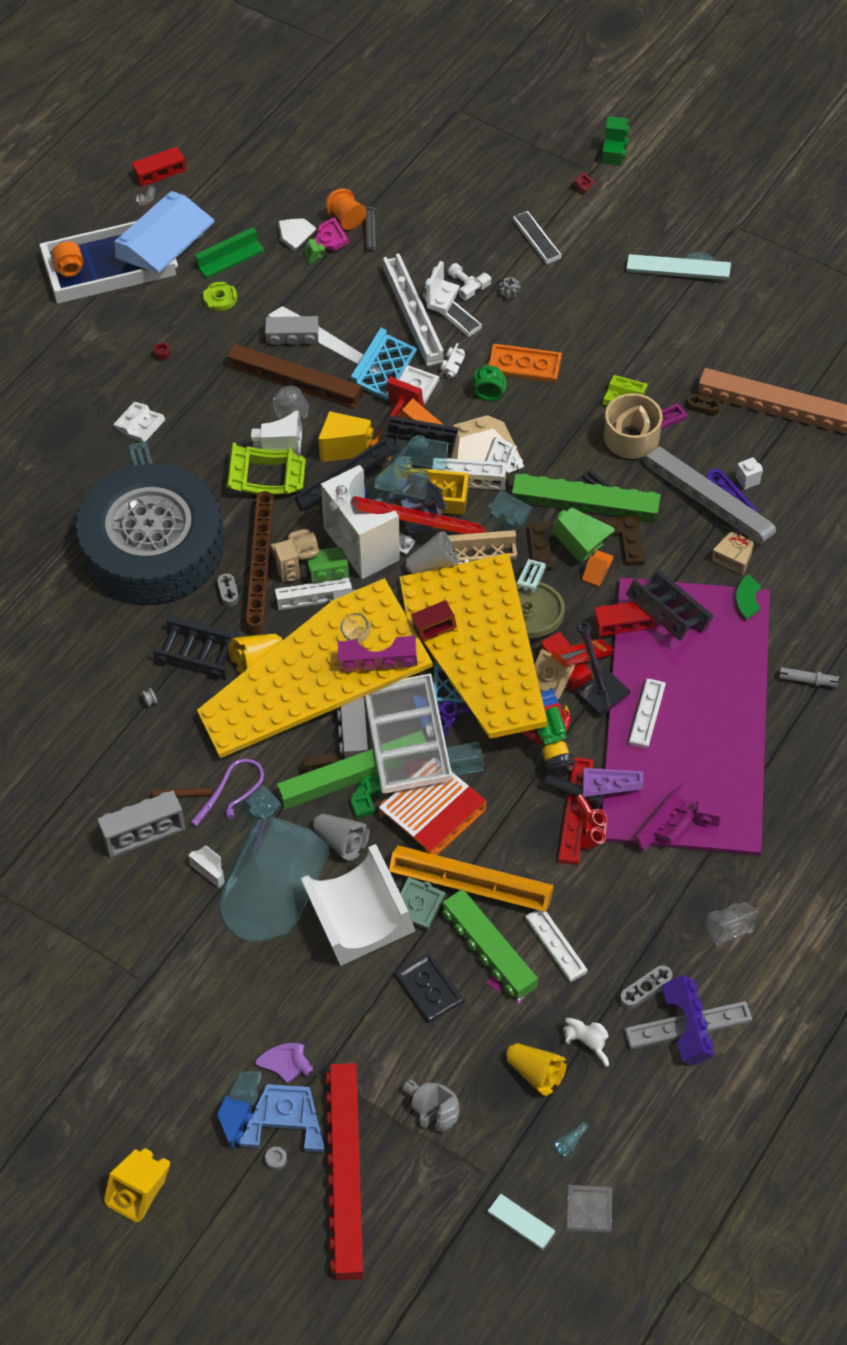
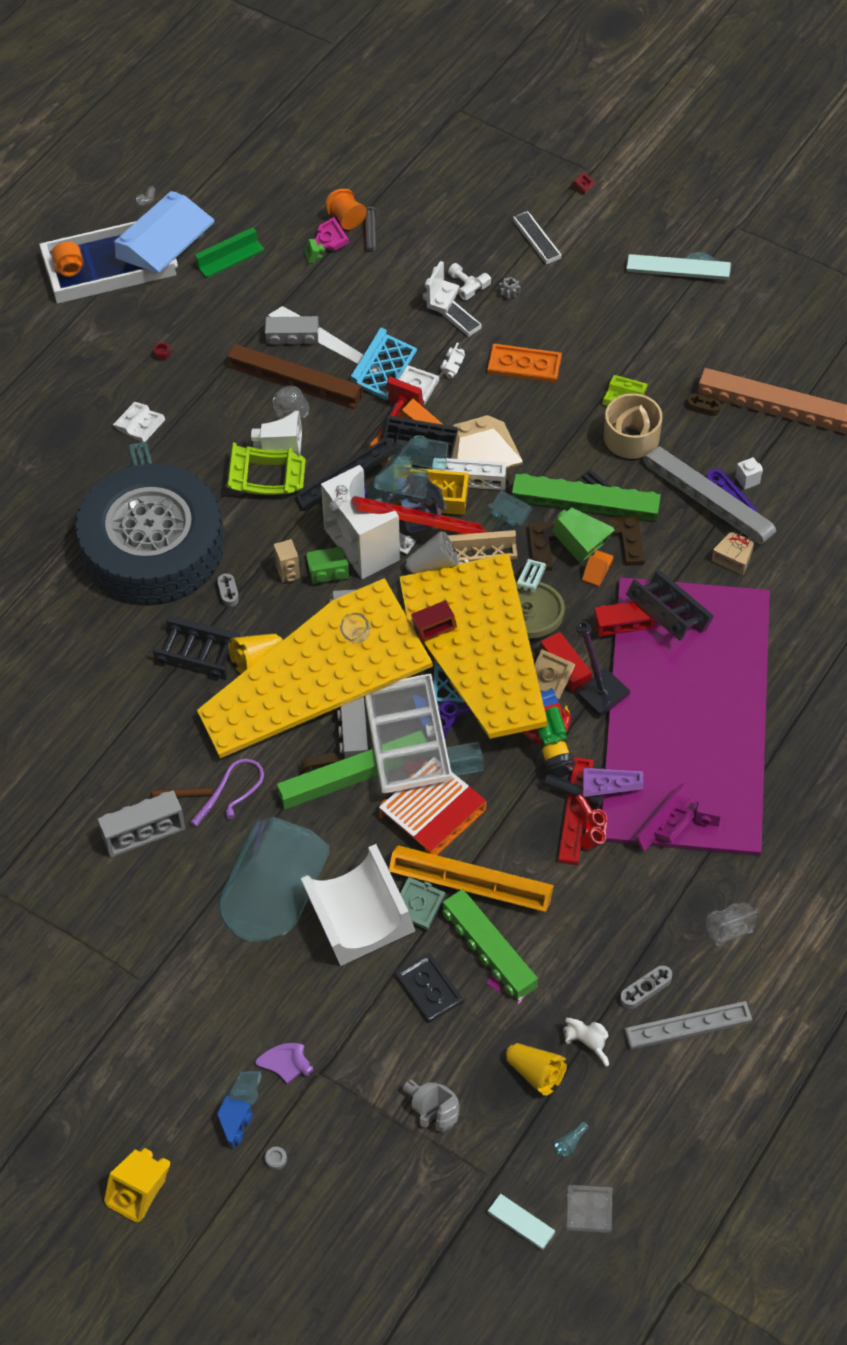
(149, 697): light grey bush -> none
(159, 166): red brick -> none
(208, 864): white slope -> none
(219, 304): lime tile -> none
(260, 563): reddish brown beam -> none
(263, 803): clear light blue brick -> none
(285, 1108): medium blue wing -> none
(295, 232): white slope -> none
(304, 543): tan piece -> none
(309, 593): white fence -> none
(342, 834): light grey cone -> none
(344, 437): yellow slope -> none
(346, 1172): red brick -> none
(361, 799): green tile -> none
(400, 654): magenta arch -> none
(413, 310): white tile -> none
(489, 383): green helmet -> none
(504, 452): white slope -> none
(556, 945): white tile -> none
(578, 654): red tile -> none
(615, 141): green brick -> none
(647, 713): white tile -> none
(672, 419): magenta tile -> none
(695, 1042): dark purple arch -> none
(746, 597): green tile -> none
(809, 677): light grey pin -> none

